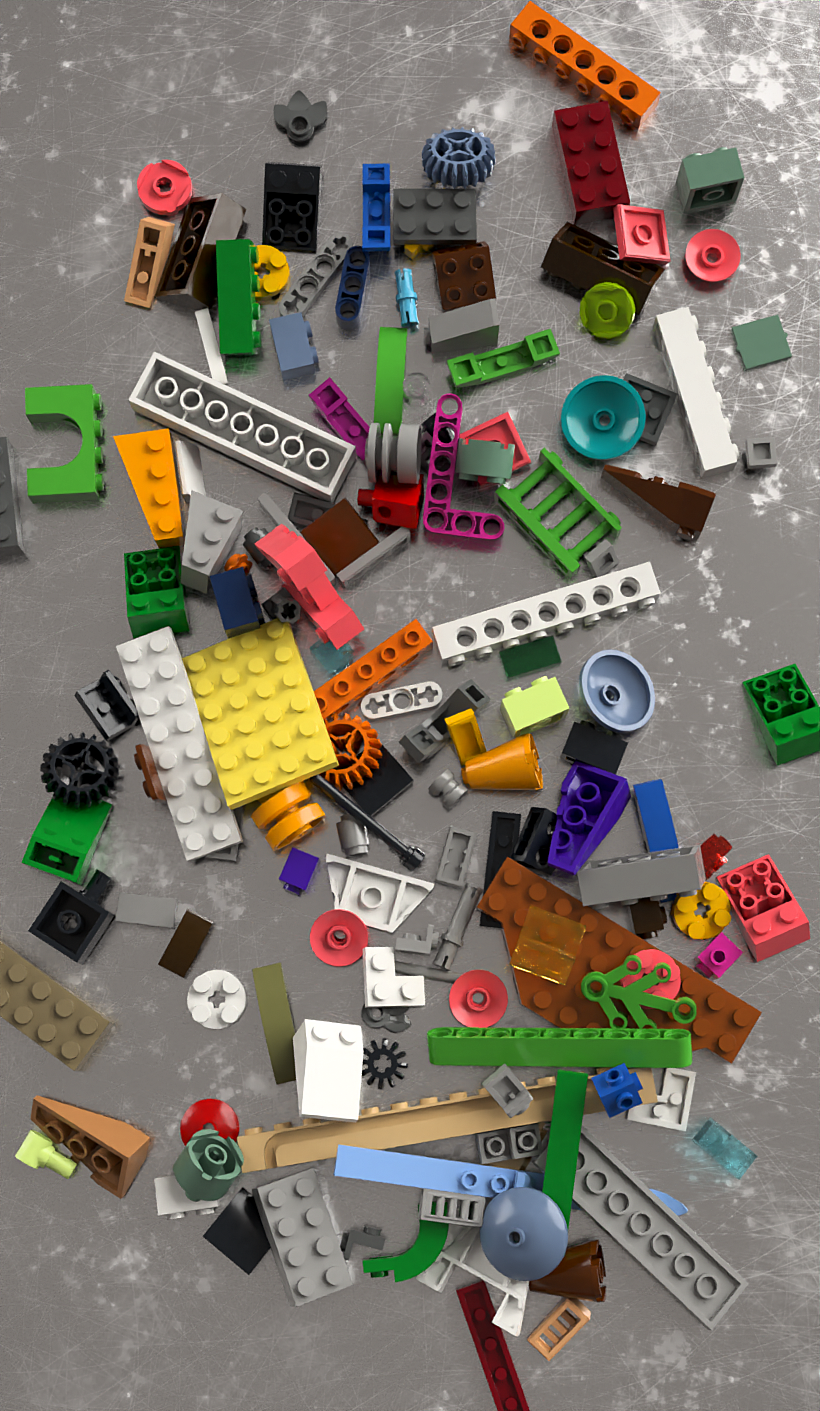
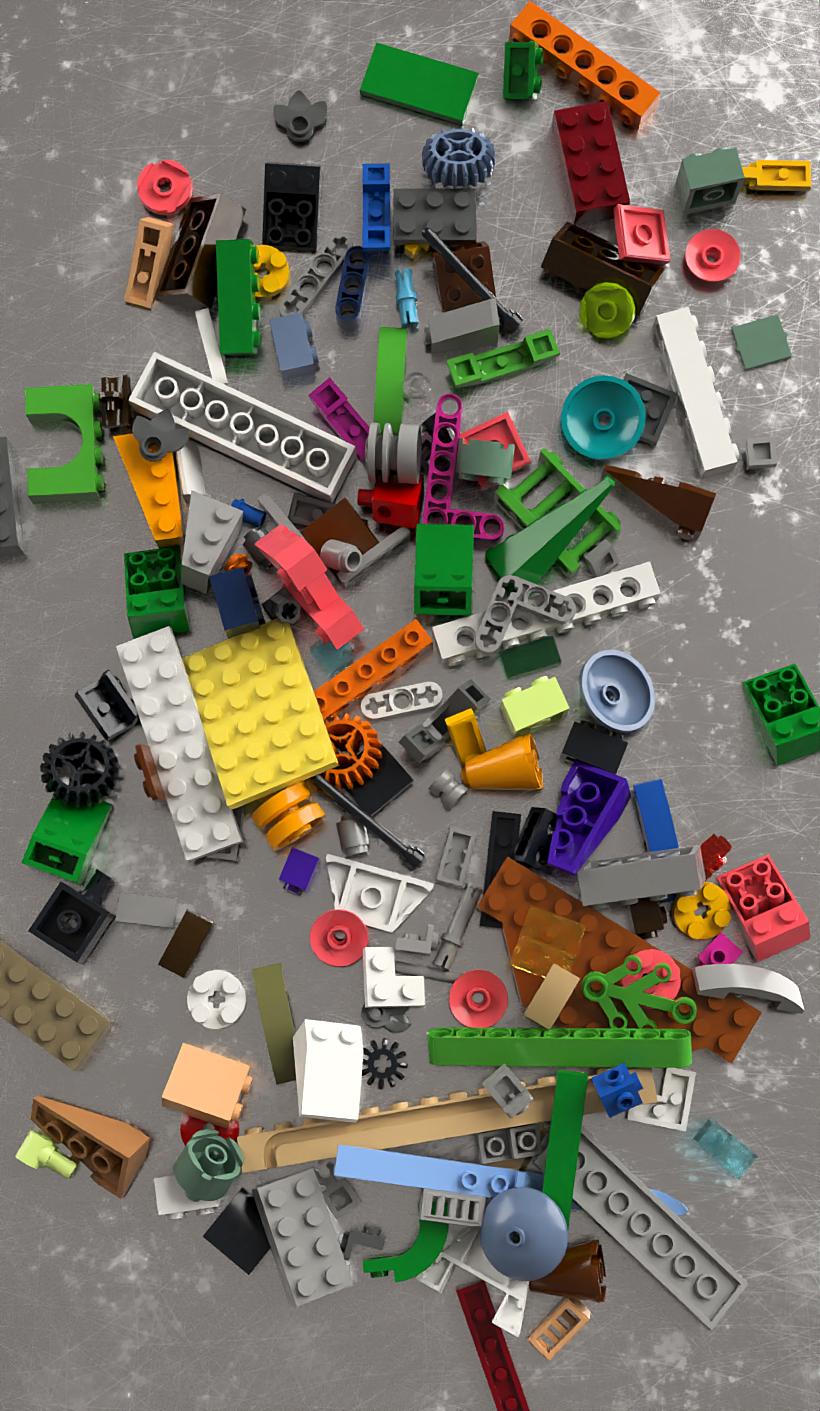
(114, 401): none -> dark brown hips
(159, 432): none -> dark grey plate
(207, 1086): none -> light nougat brick
(250, 514): none -> blue pin
(339, 1194): none -> light grey plate
(340, 556): none -> light grey brick
(419, 83): none -> green tile
(444, 569): none -> green slope
(508, 319): none -> black piece
(520, 600): none -> light grey beam
(521, 70): none -> green bracket
(539, 545): none -> green wedge
(551, 996): none -> tan slope
(720, 979): none -> light grey slope
(778, 175): none -> yellow hinge

